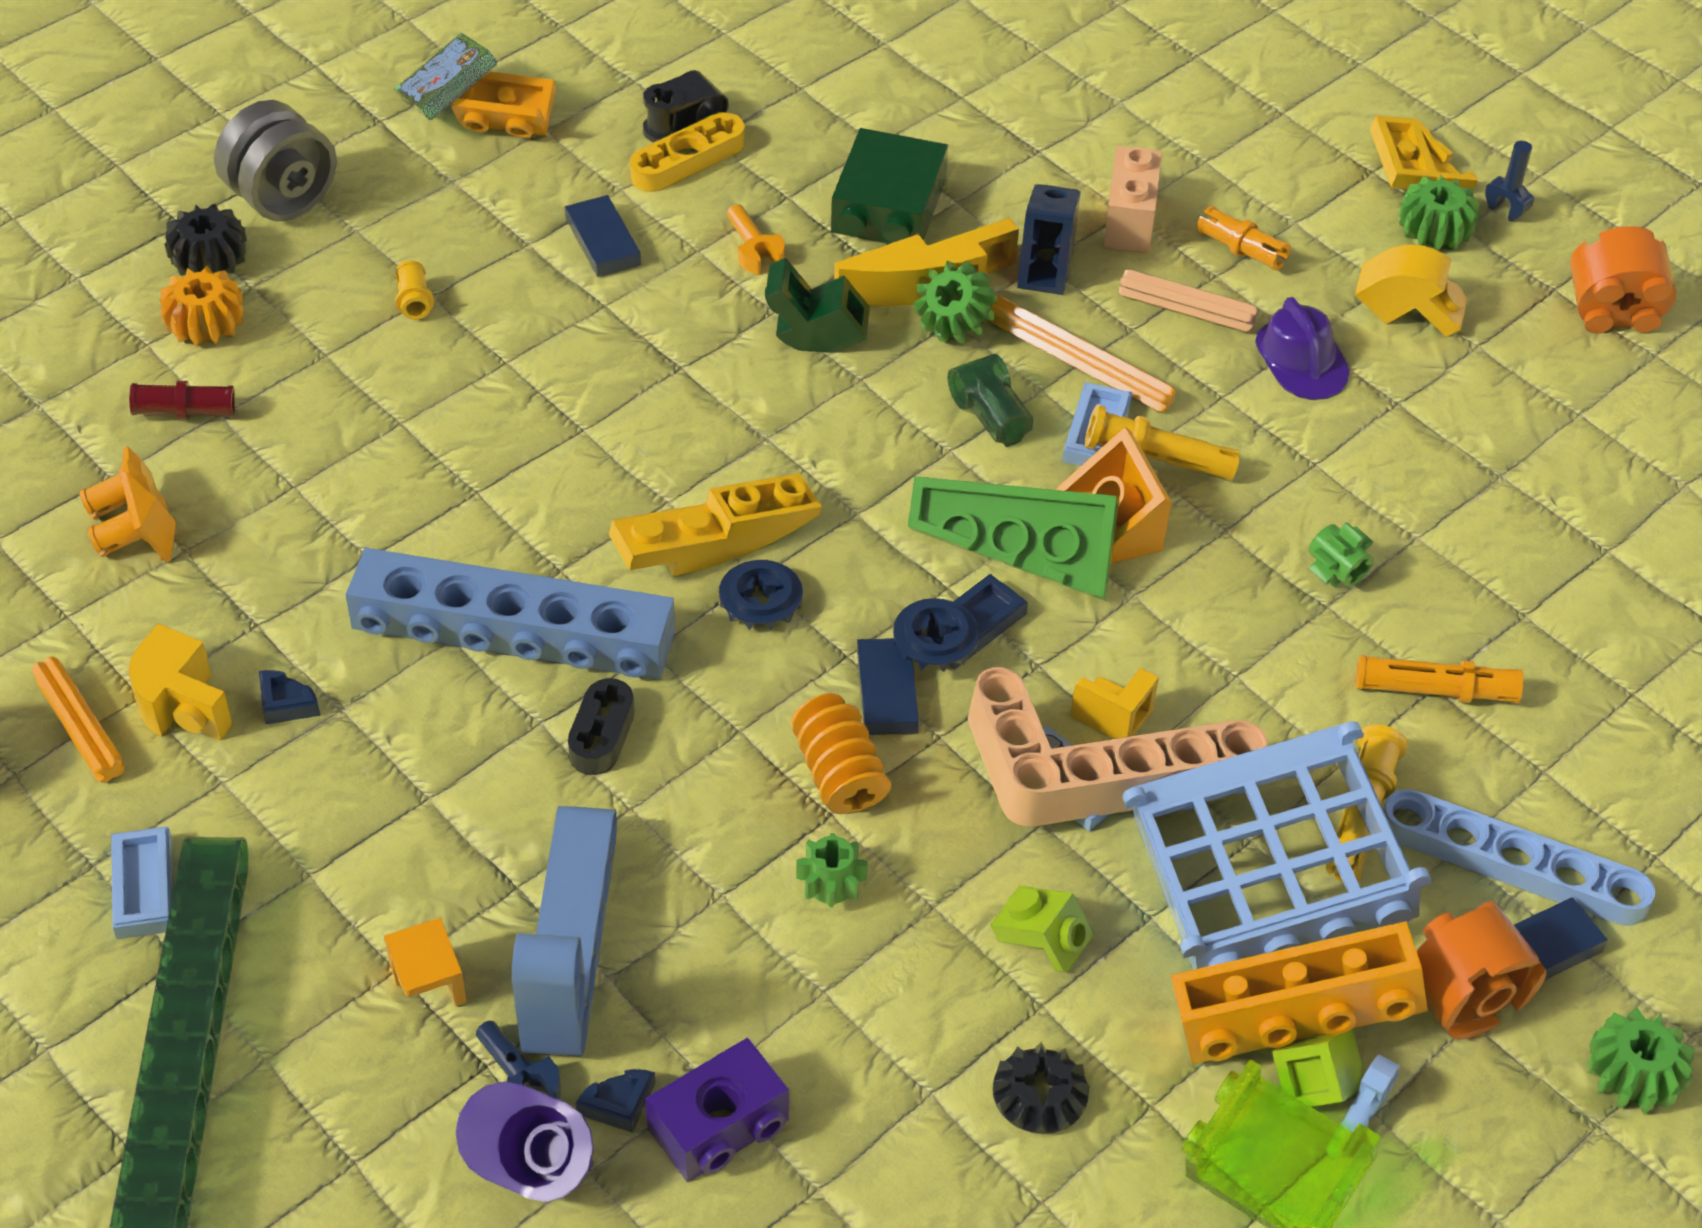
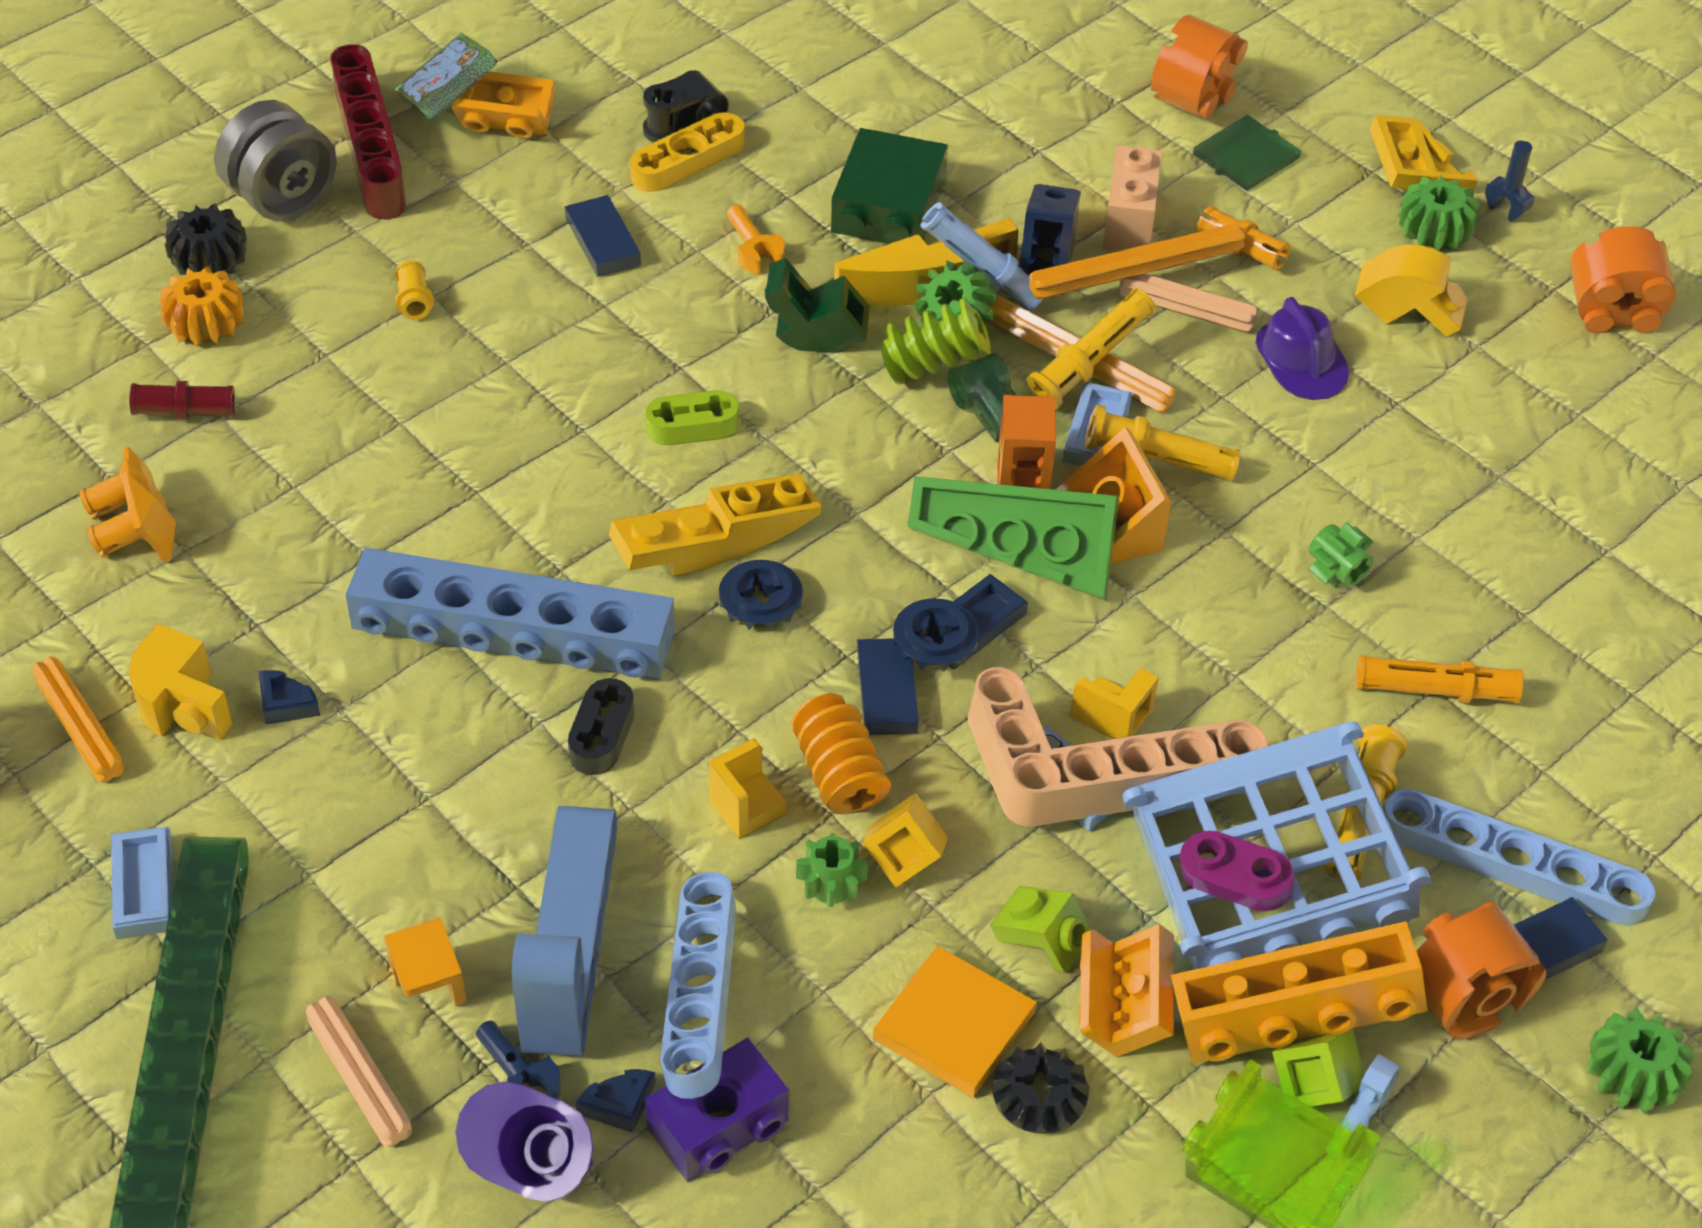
(359, 1071): none -> light nougat axle
(368, 132): none -> dark red beam
(692, 417): none -> lime beam
(707, 1000): none -> light blue beam
(743, 791): none -> yellow panel
(905, 840): none -> yellow panel
(934, 342): none -> lime piece
(954, 1021): none -> light orange tile
(974, 249): none -> light blue pin
(1027, 441): none -> orange brick
(1076, 361): none -> yellow pin
(1127, 989): none -> light orange bracket
(1136, 261): none -> light orange axle
(1198, 67): none -> orange brick
(1234, 869): none -> magenta plate
(1246, 152): none -> clear green piece

